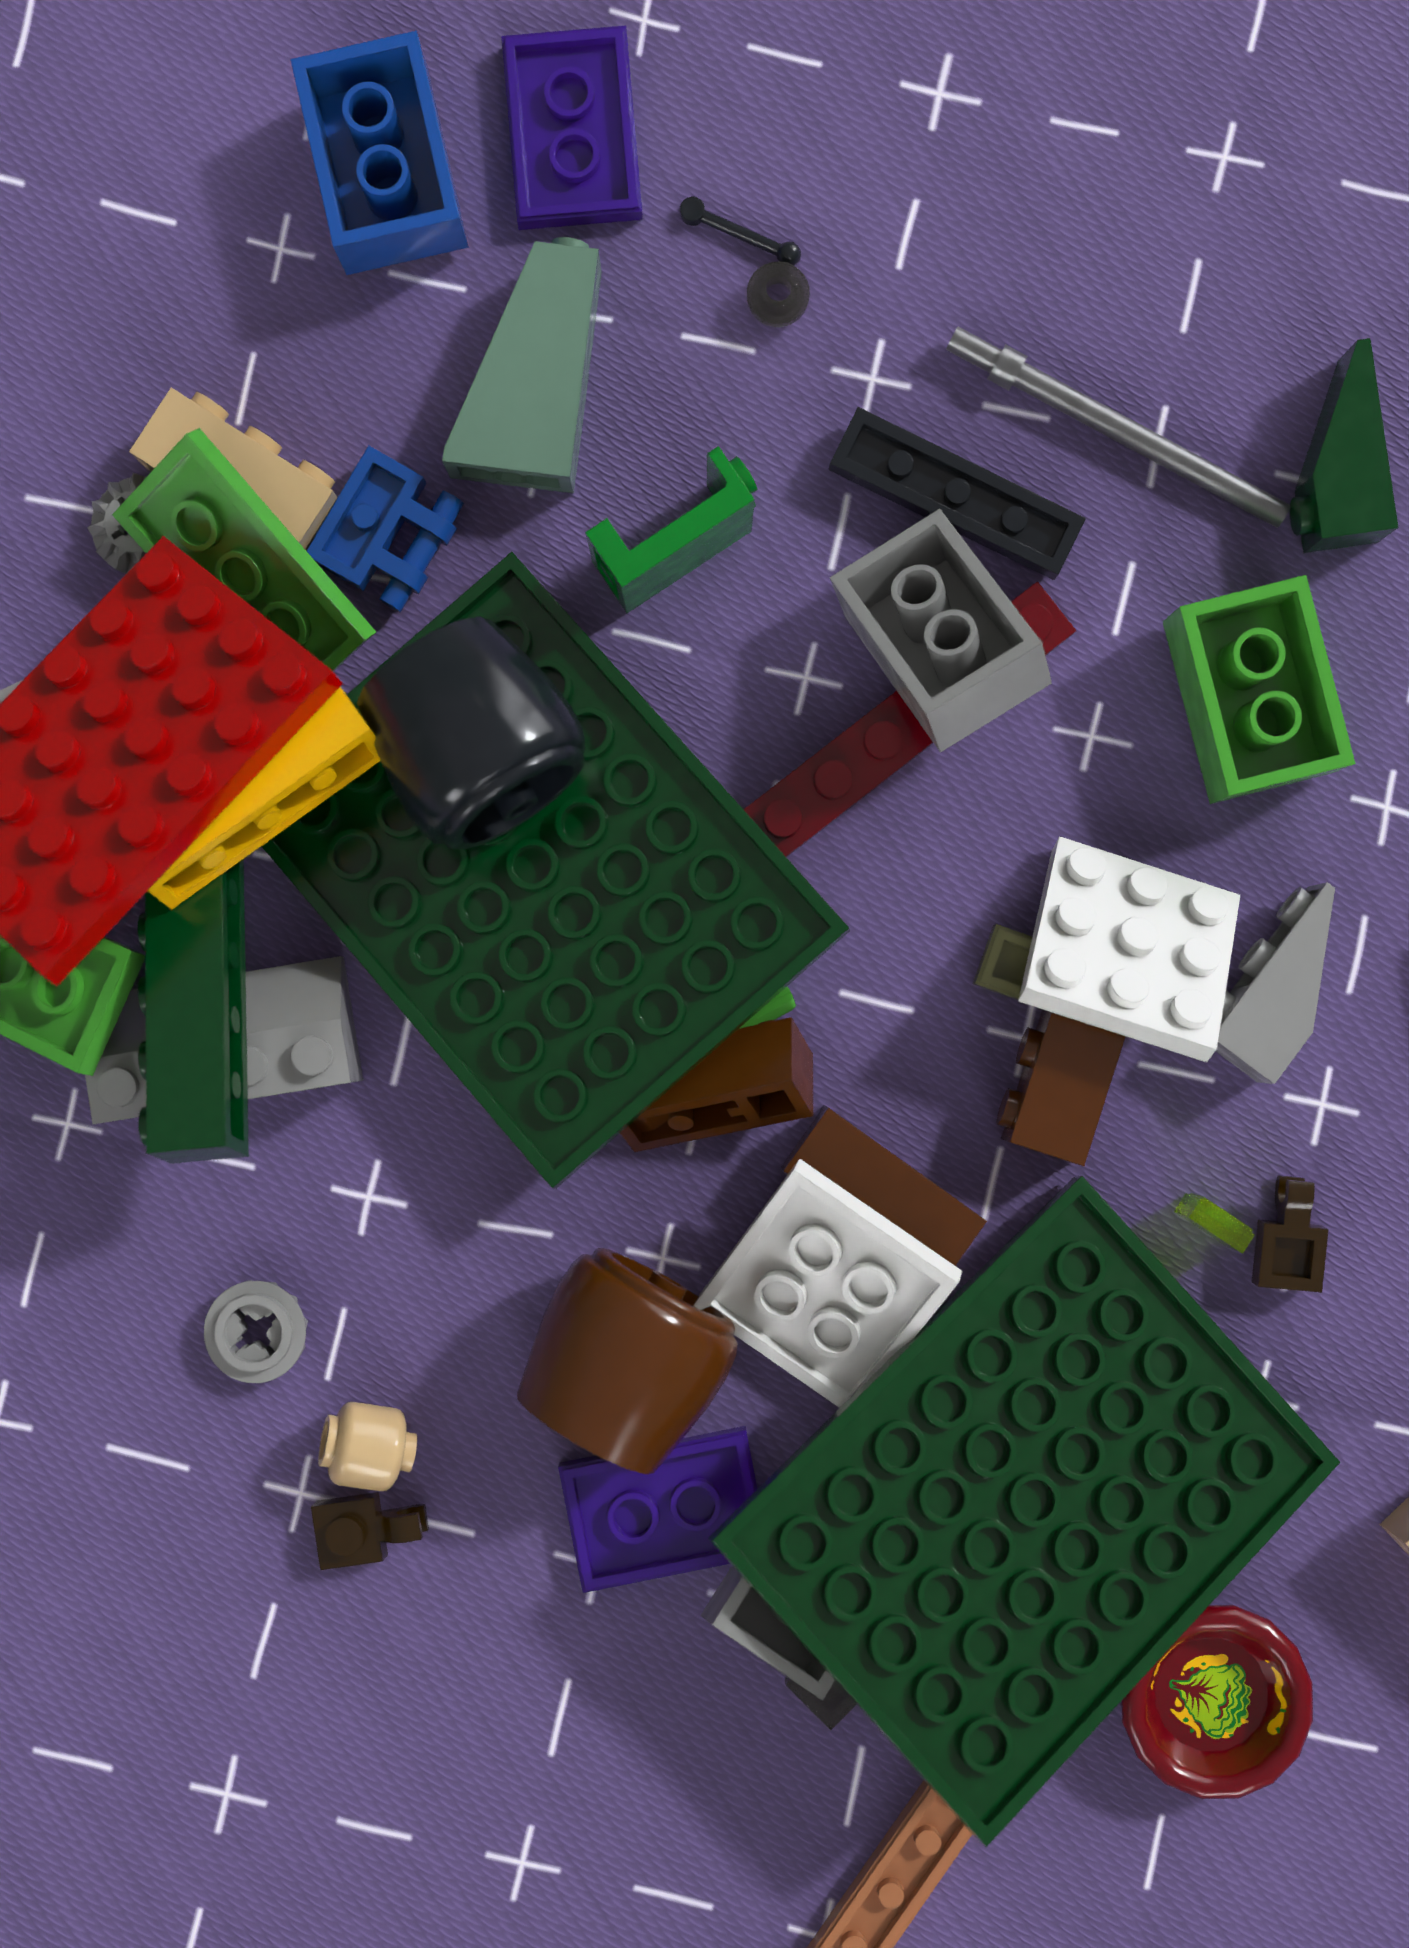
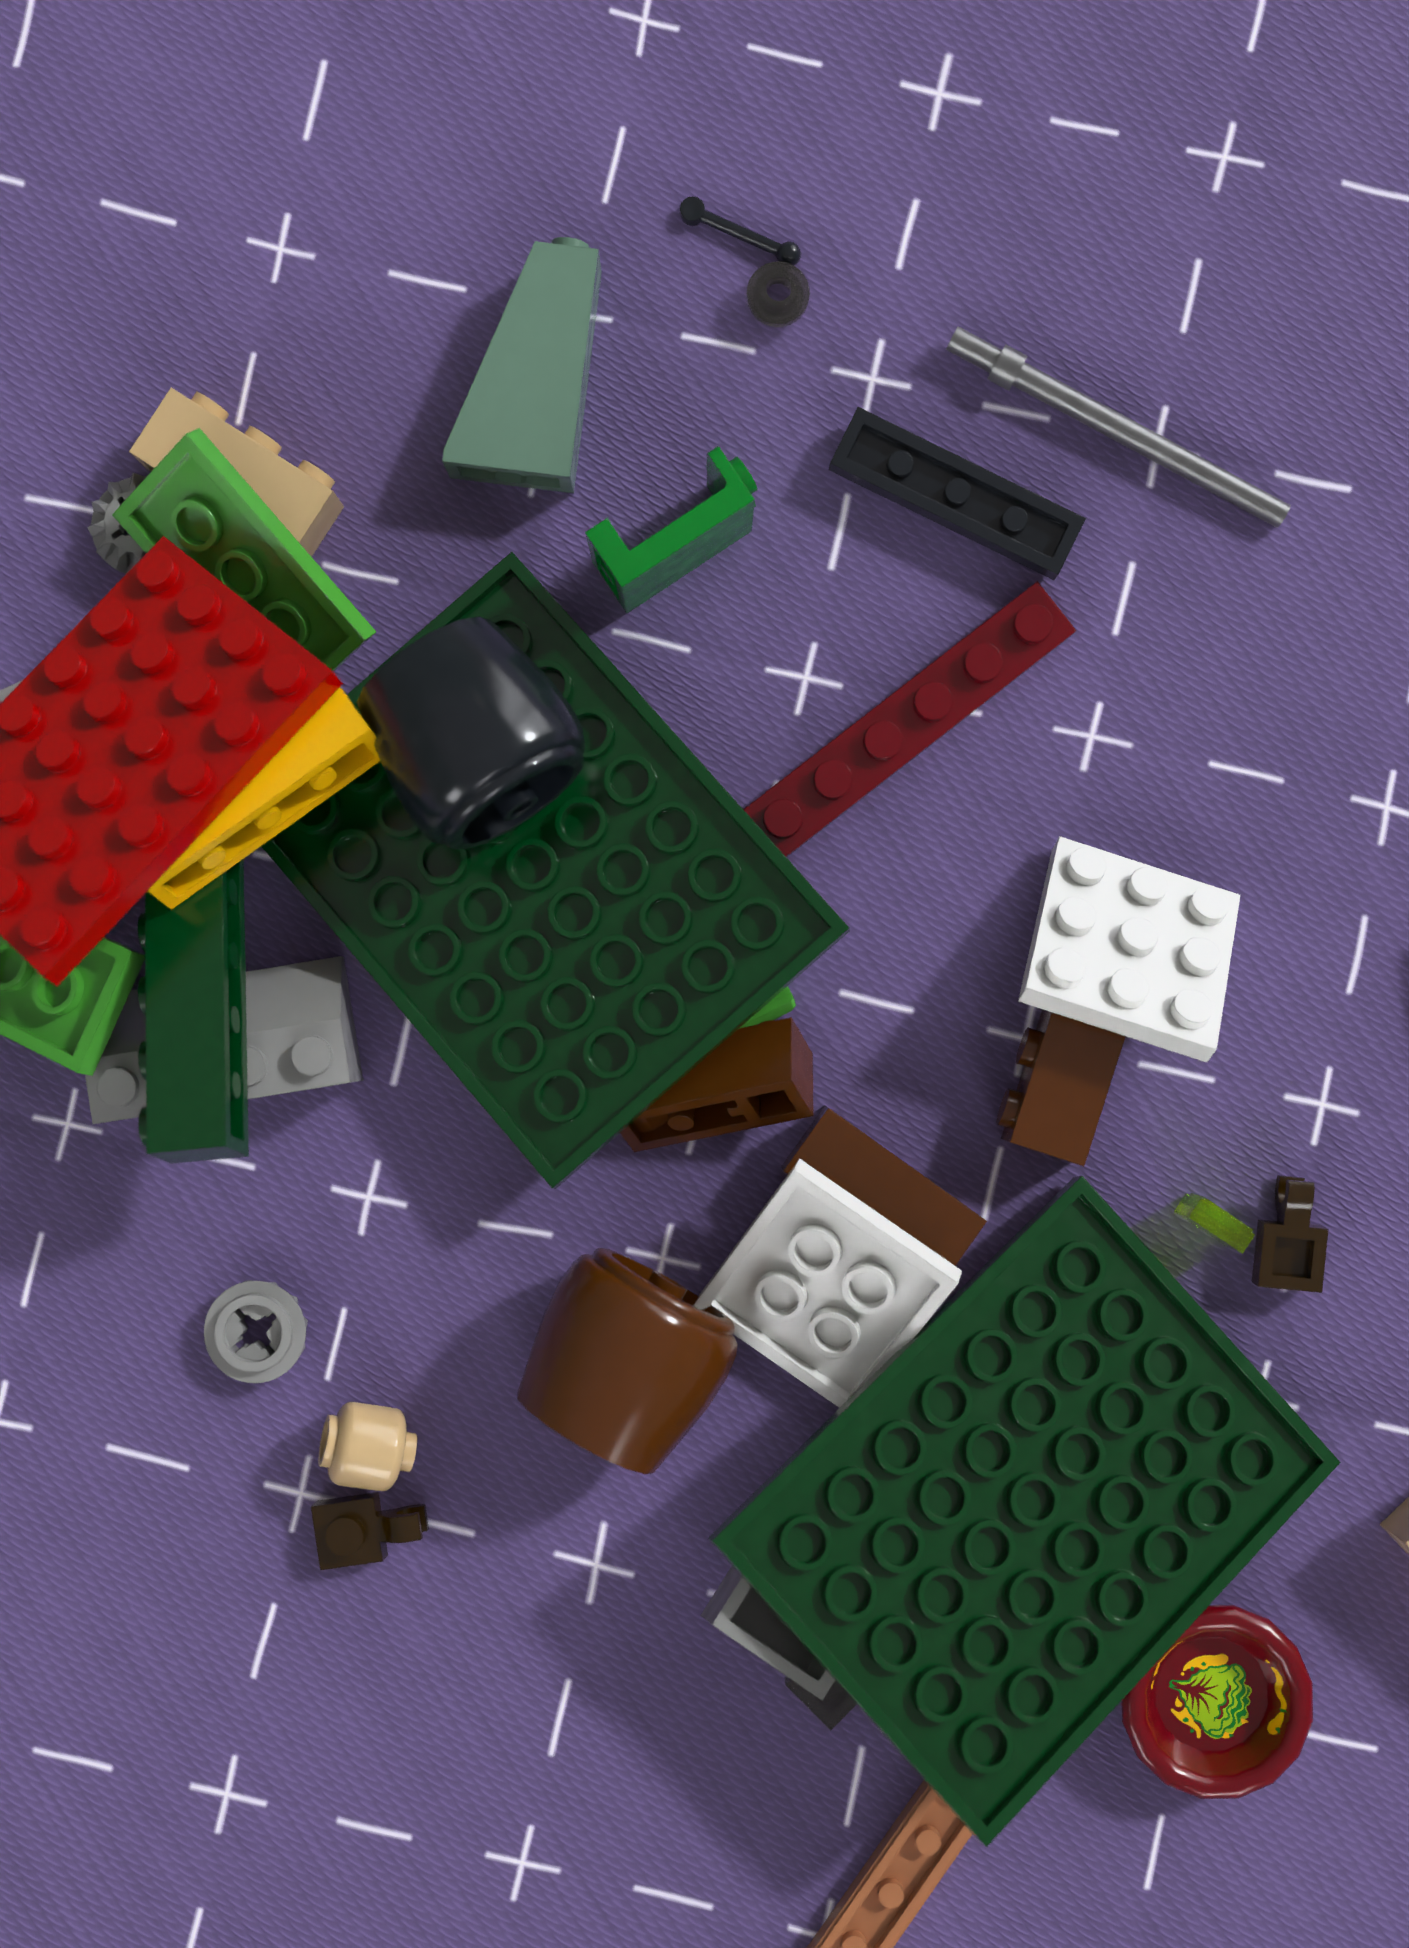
(368, 518): blue plate -> none
(379, 153): blue brick -> none
(572, 127): dark purple tile -> none
(656, 1523): dark purple tile -> none
(942, 630): light grey brick -> none
(1004, 962): olive tile -> none
(1258, 689): bright green brick -> none
(1277, 997): light grey slope -> none
(1346, 475): dark green slope -> none

